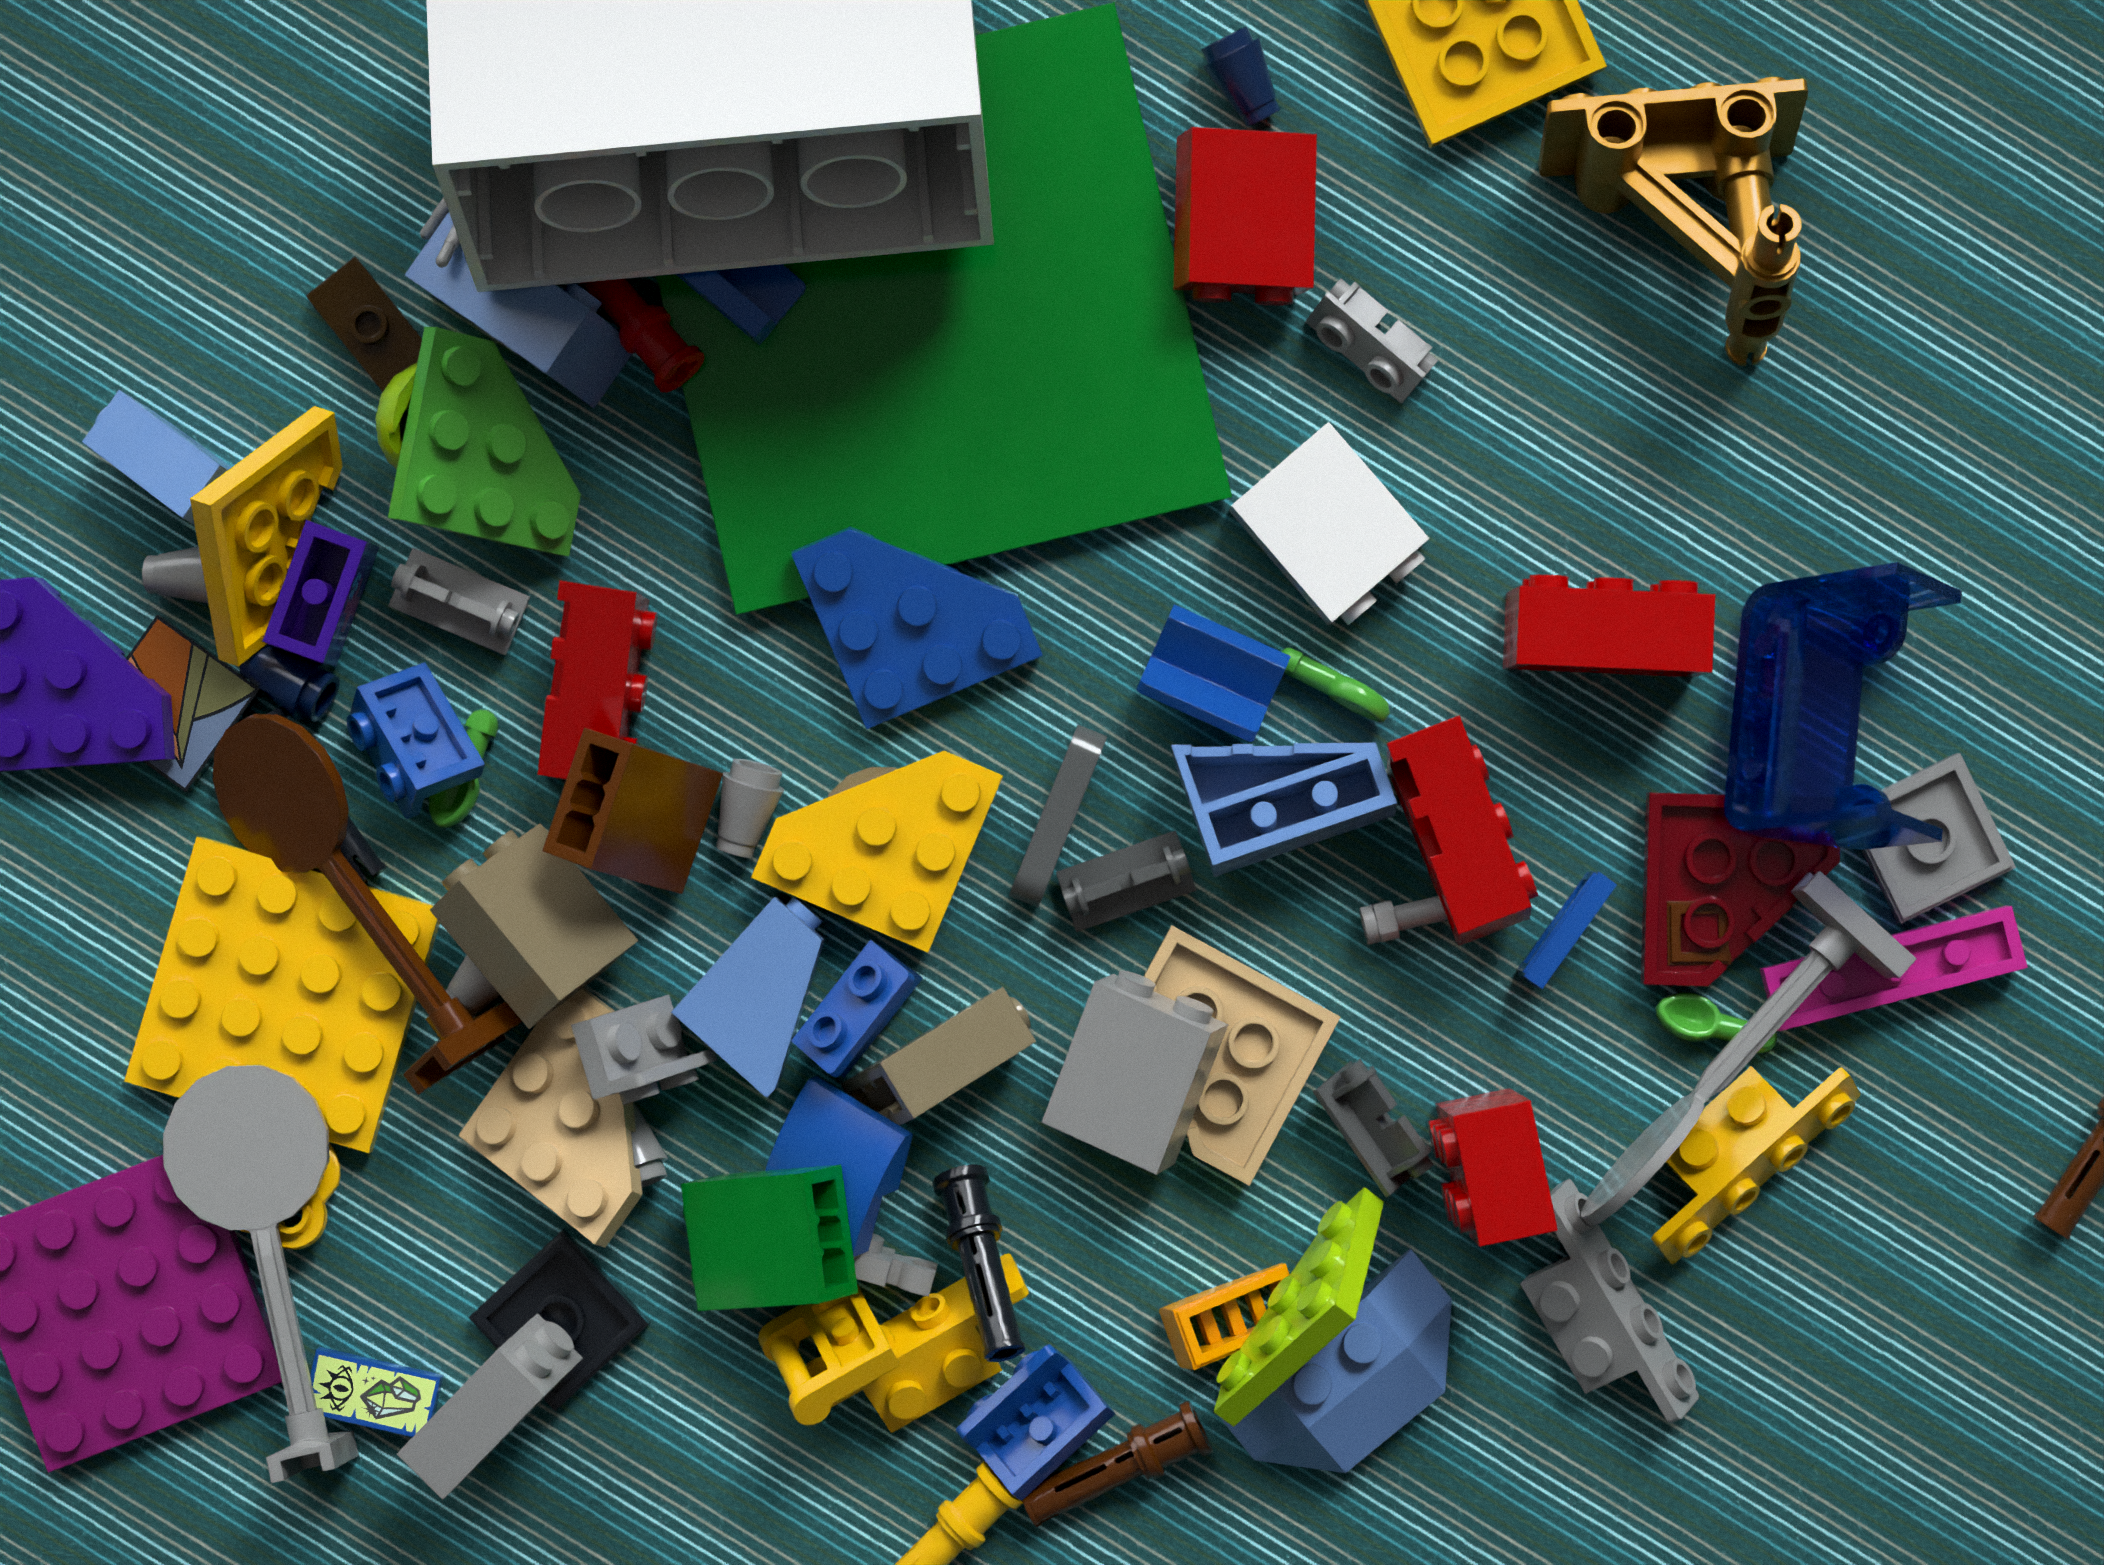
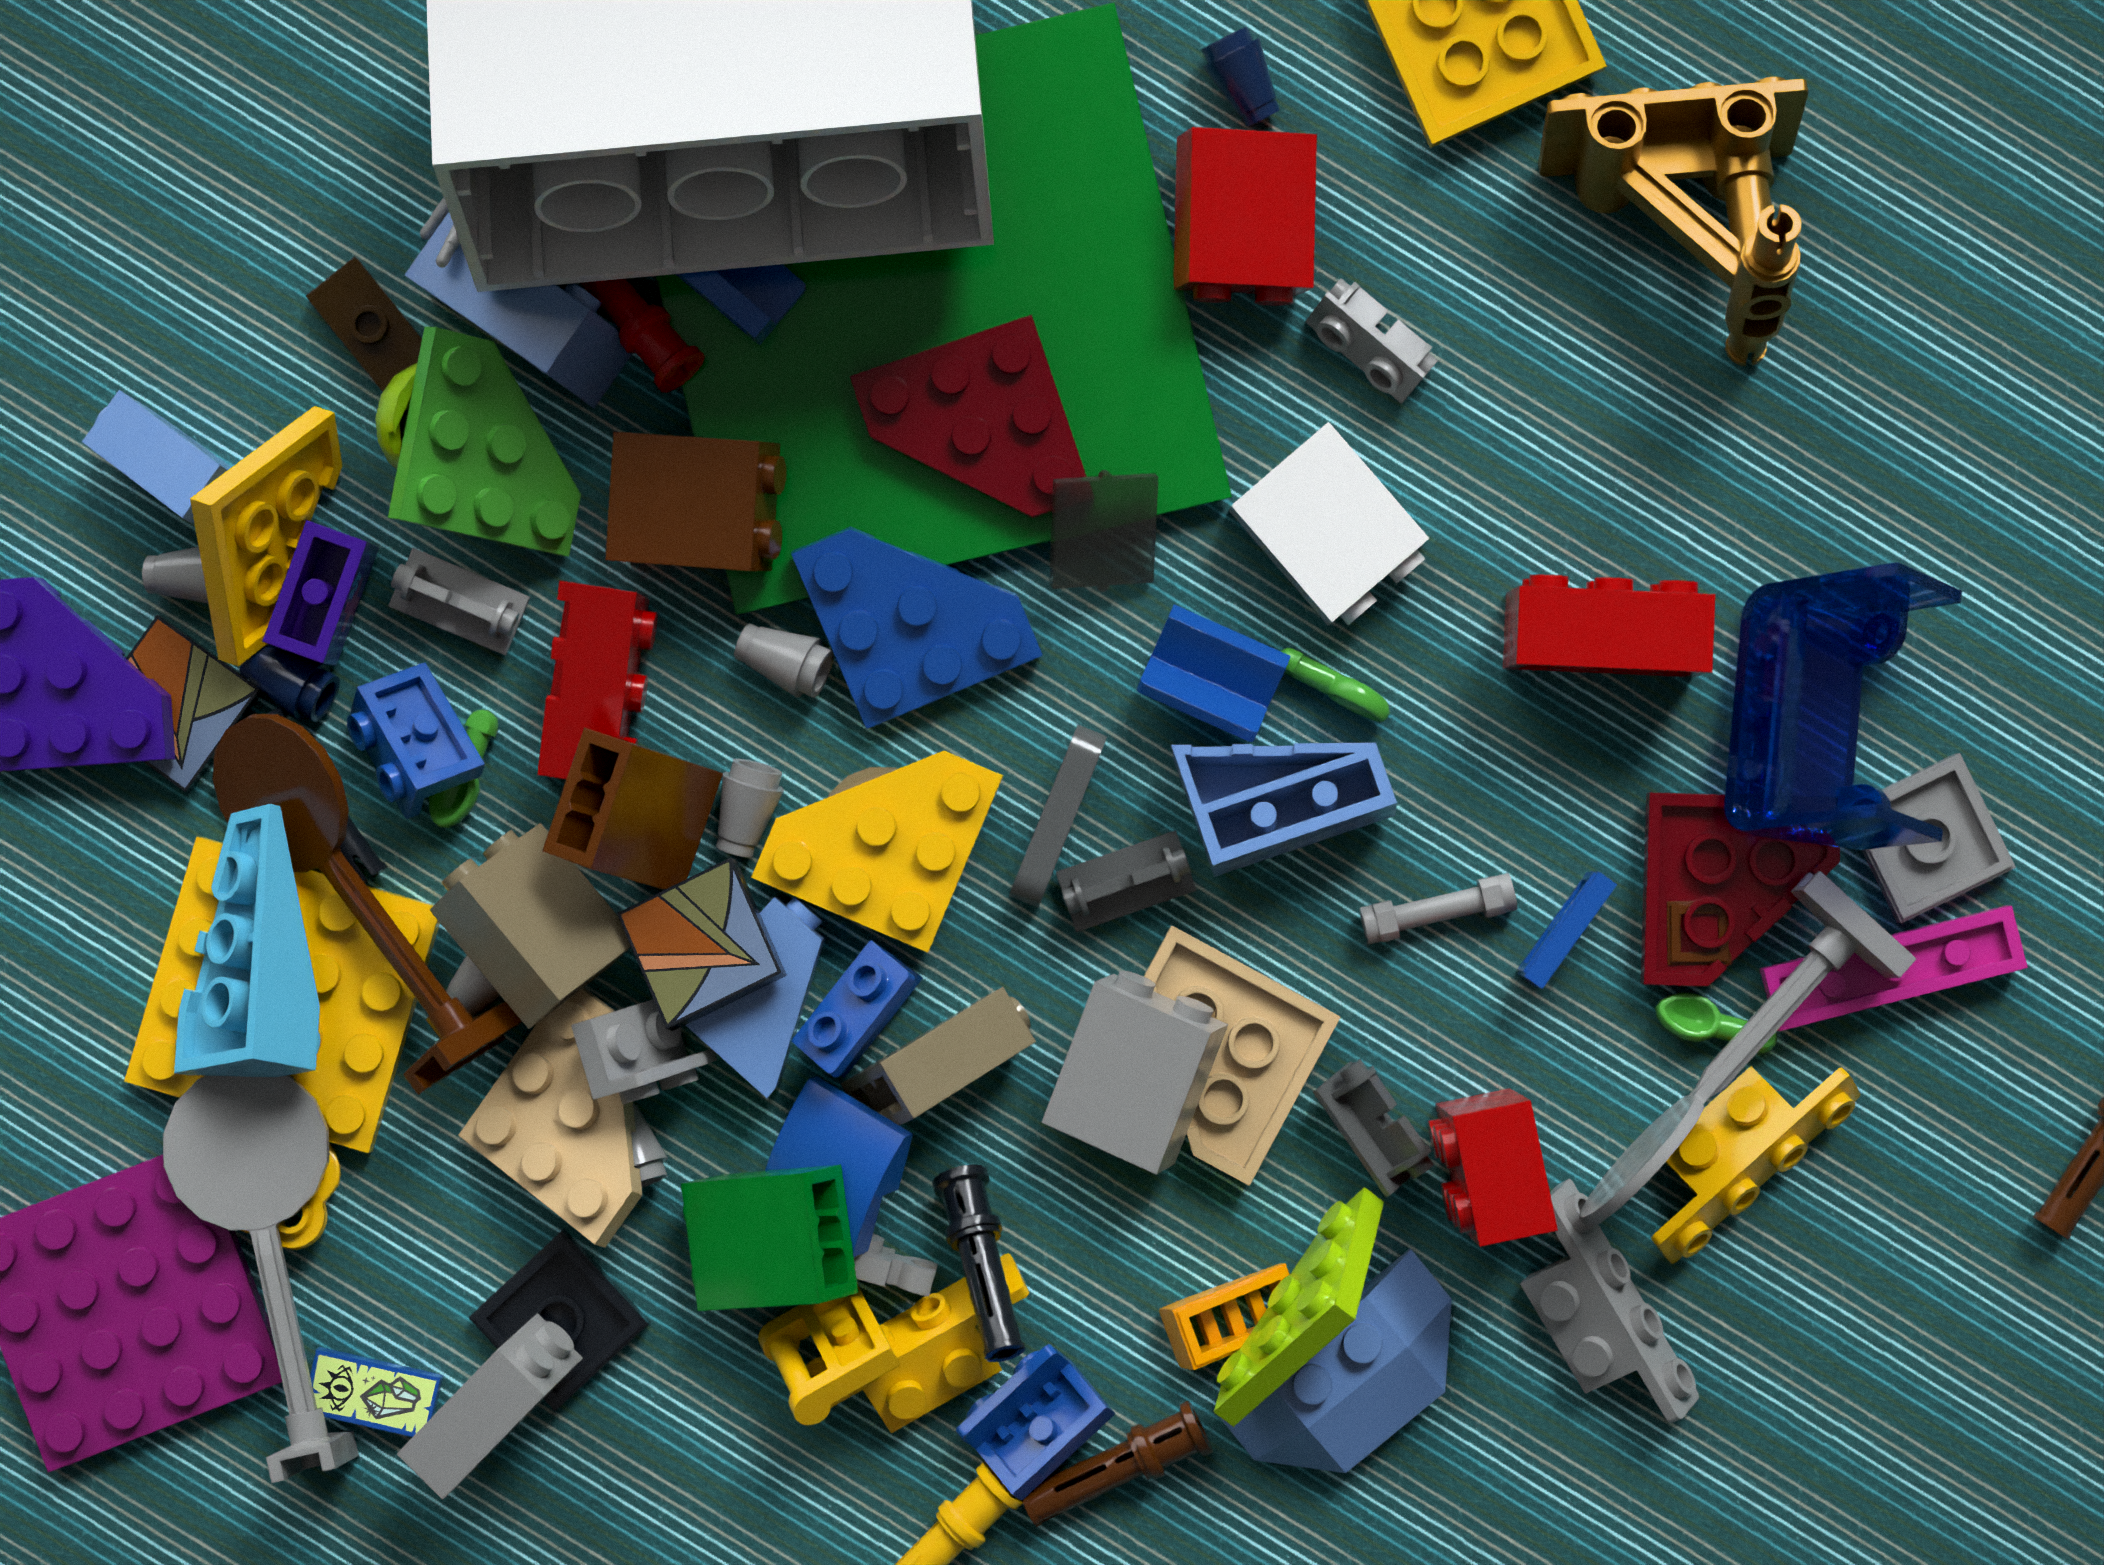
(256, 983): none -> medium azure wedge
(694, 501): none -> reddish brown brick
(701, 944): none -> tile
(786, 658): none -> light grey cone
(977, 414): none -> dark red plate
(1103, 530): none -> clear smoke piece
(1460, 830): red wedge -> none

